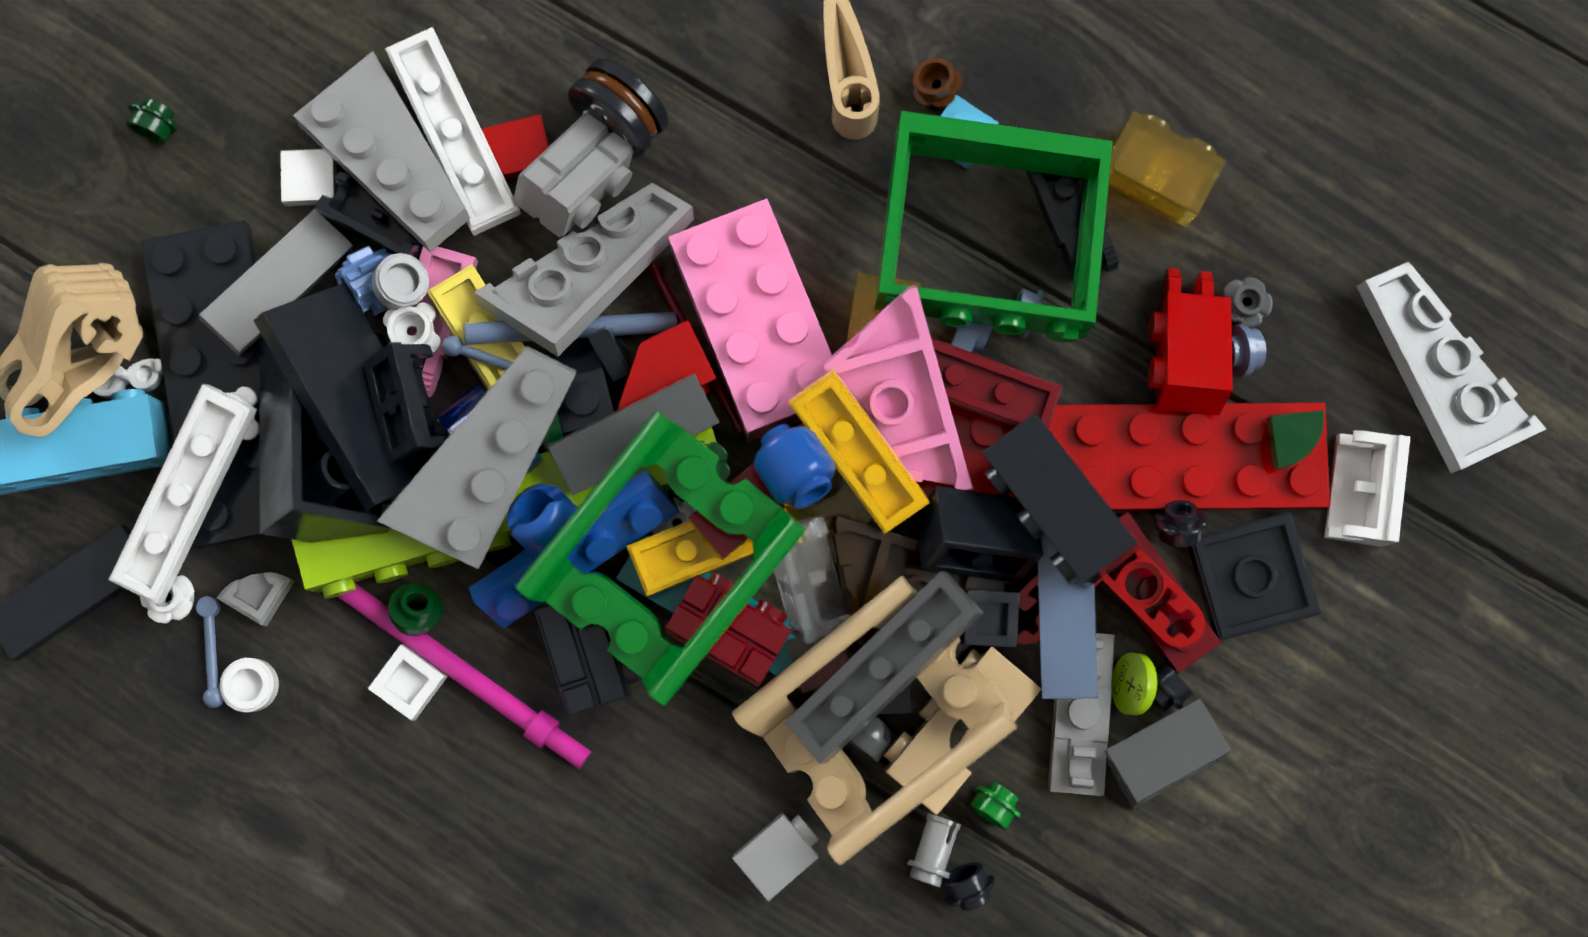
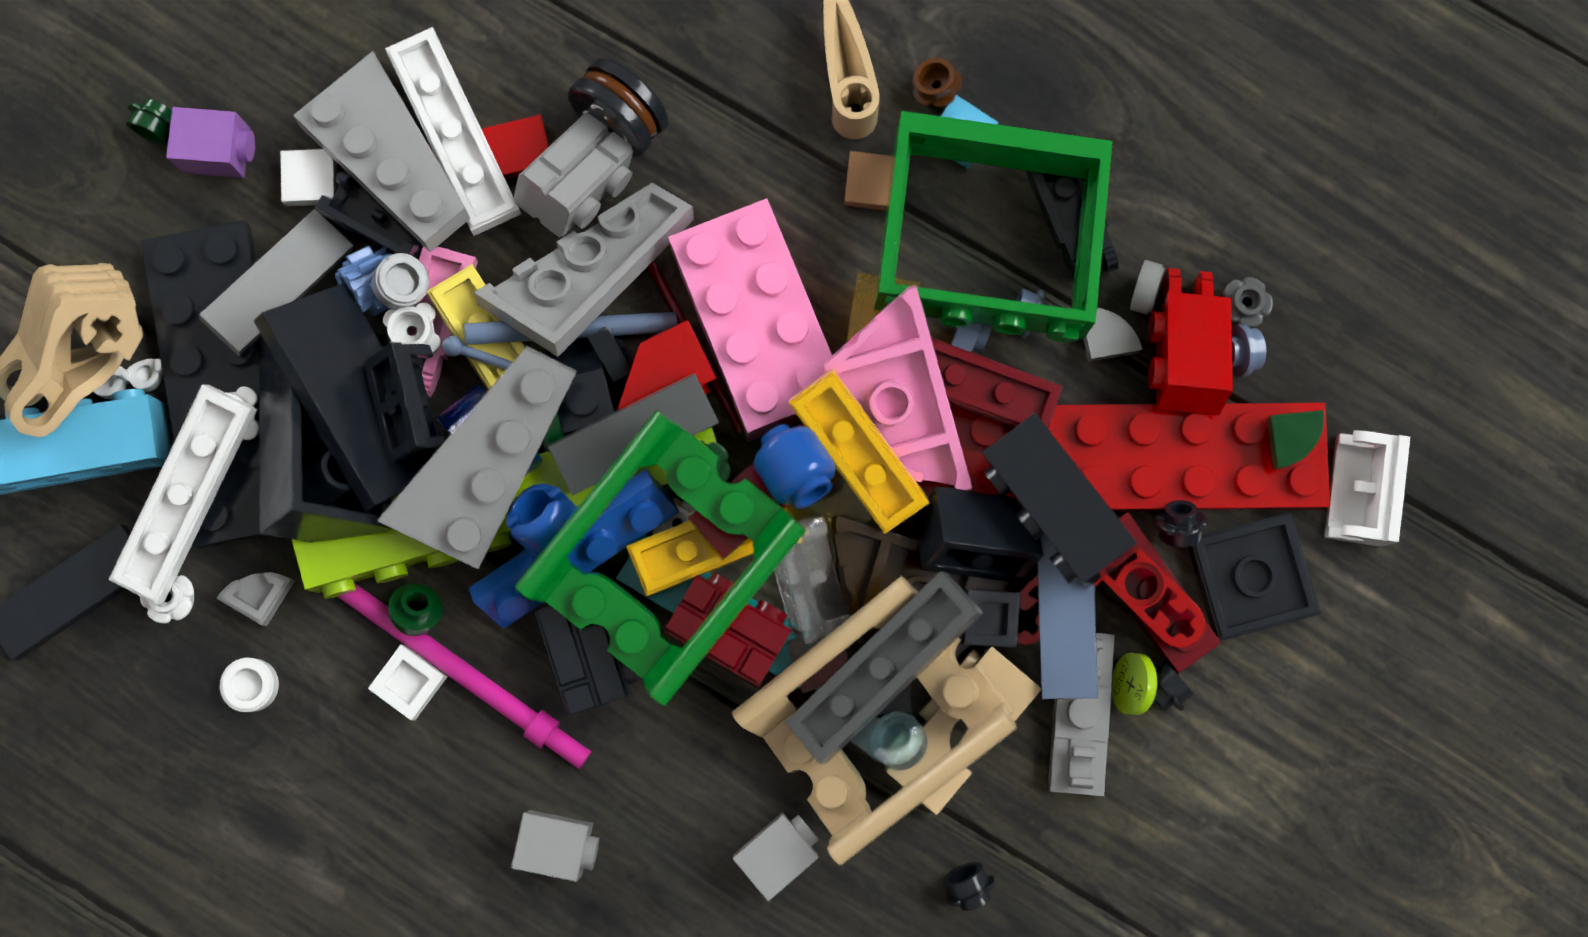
(208, 608): sand blue hinge -> none
(209, 142): none -> medium lavender brick
(555, 846): none -> light grey brick
(868, 180): none -> medium nougat tile
(898, 740): none -> clear light blue tile
(934, 850): light grey pin -> none
(995, 805): green plate -> none
(1110, 338): none -> light grey tile
(1147, 287): none -> light grey tile
(1163, 168): clear yellow brick -> none
(1167, 753): dark grey hinge -> none
(1451, 385): wing -> none

